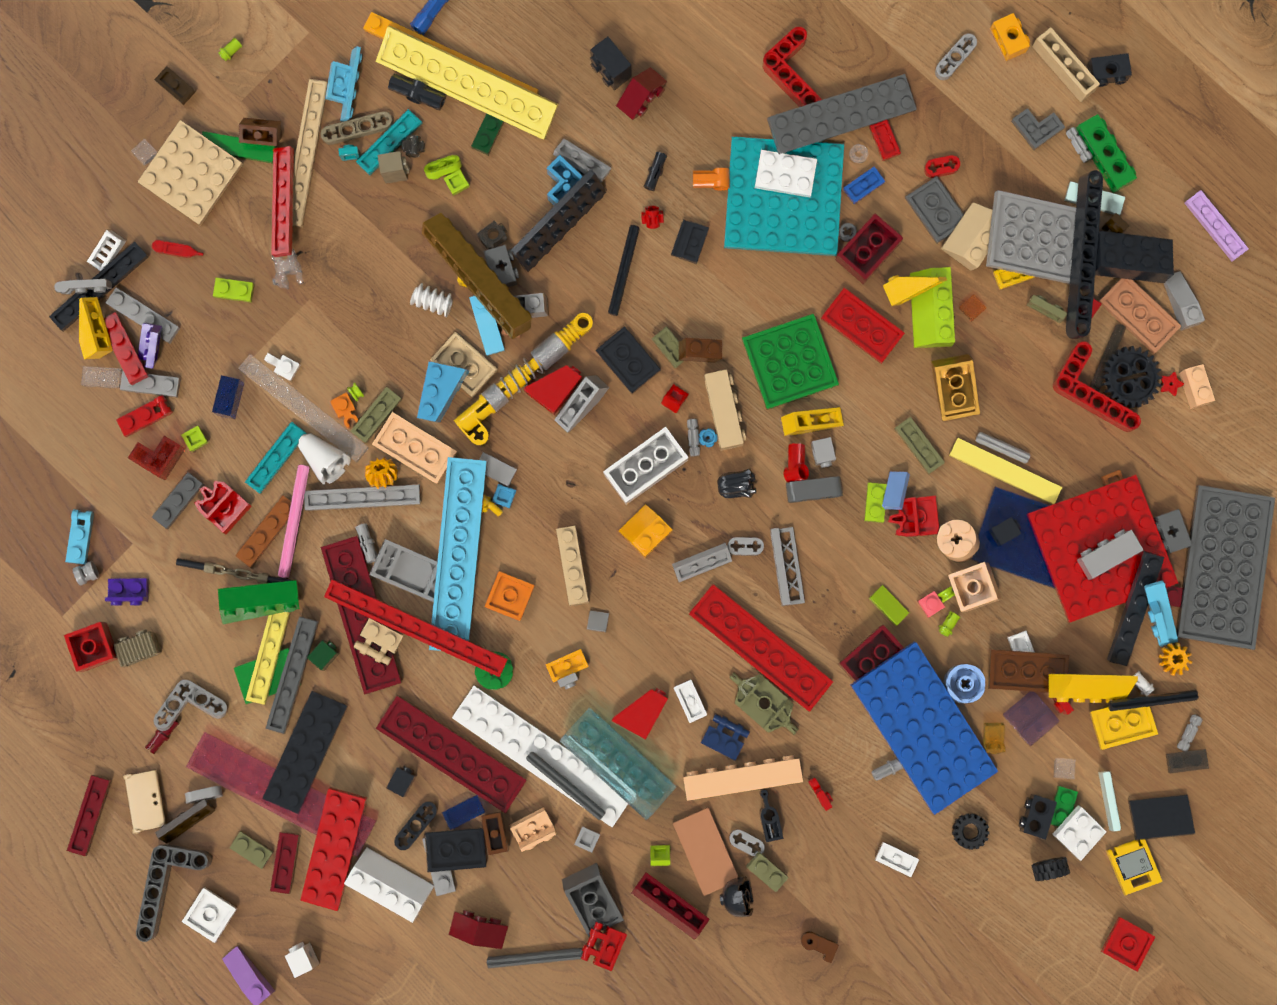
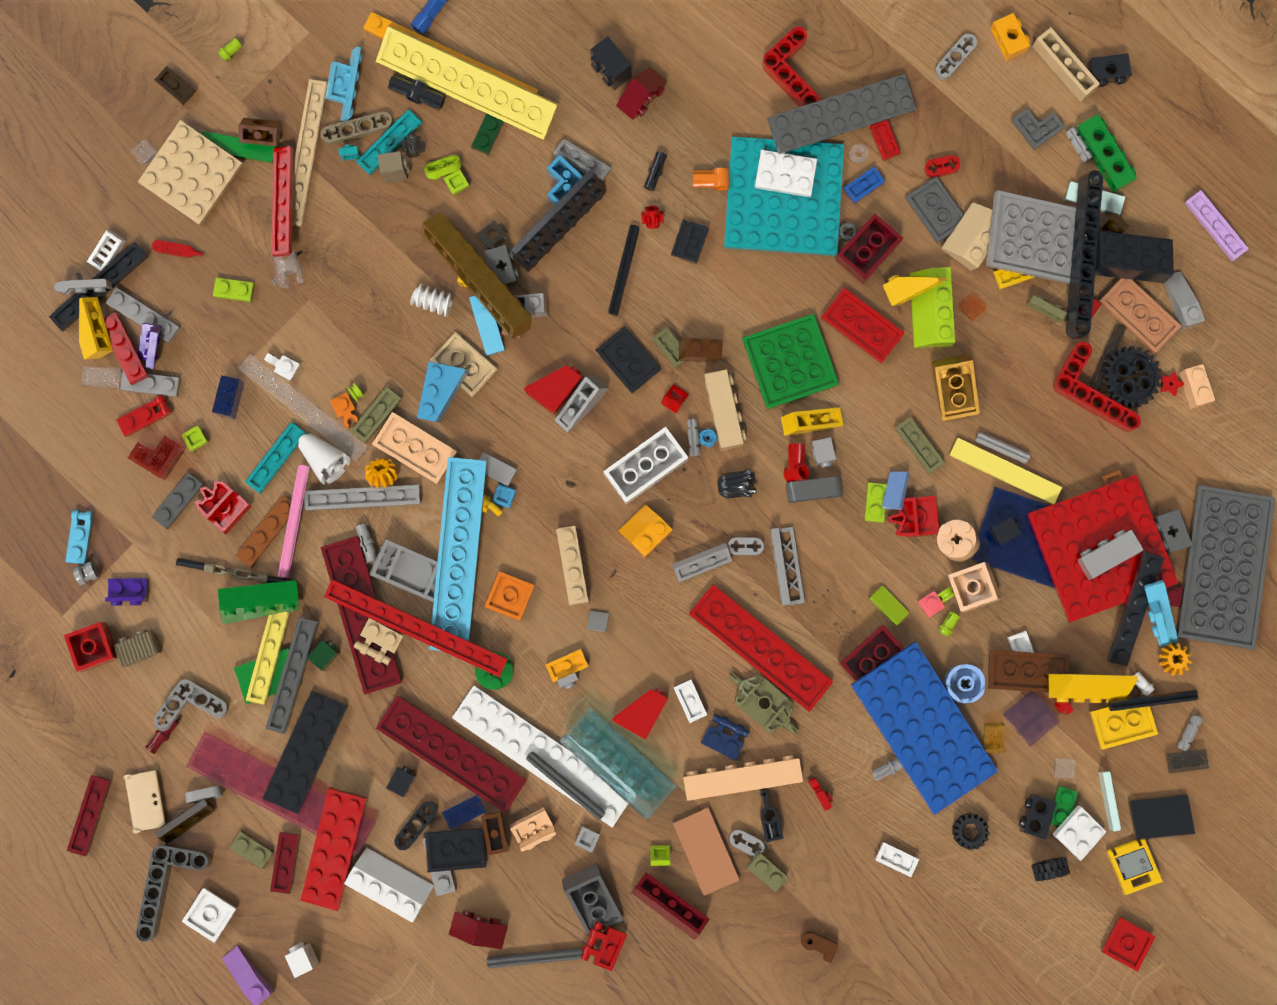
(544, 356): yellow piece -> none
(737, 897): black cylinder -> none

